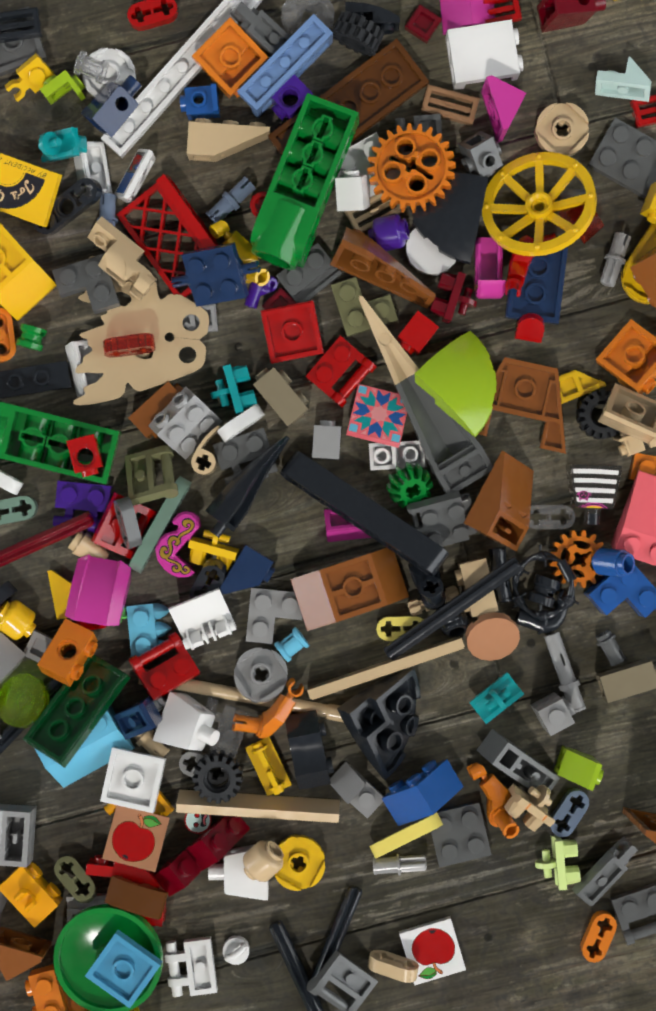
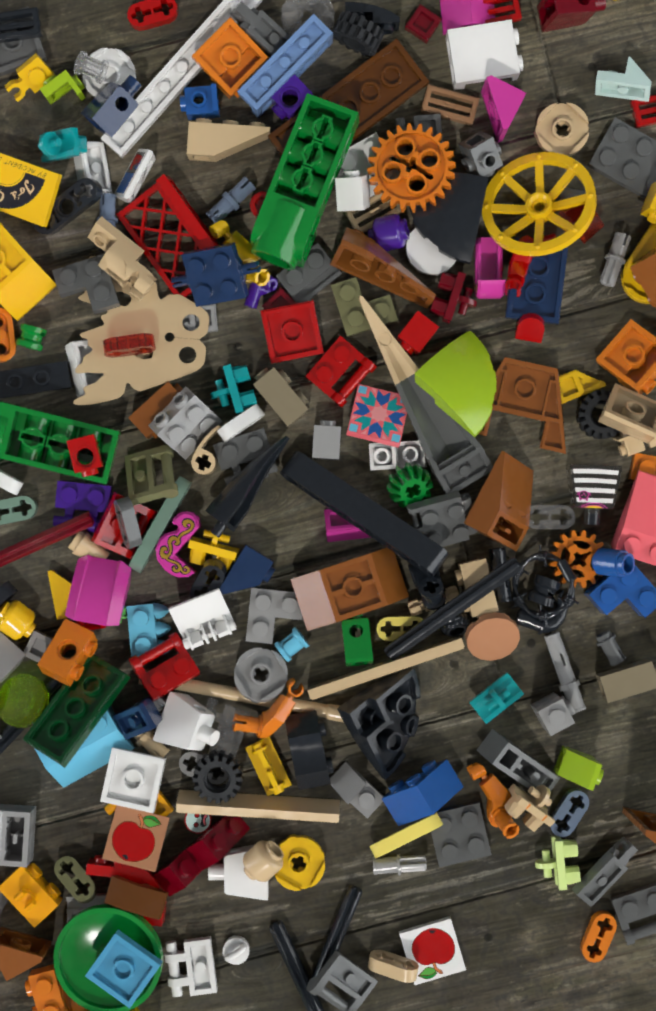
(357, 649): none -> green torso

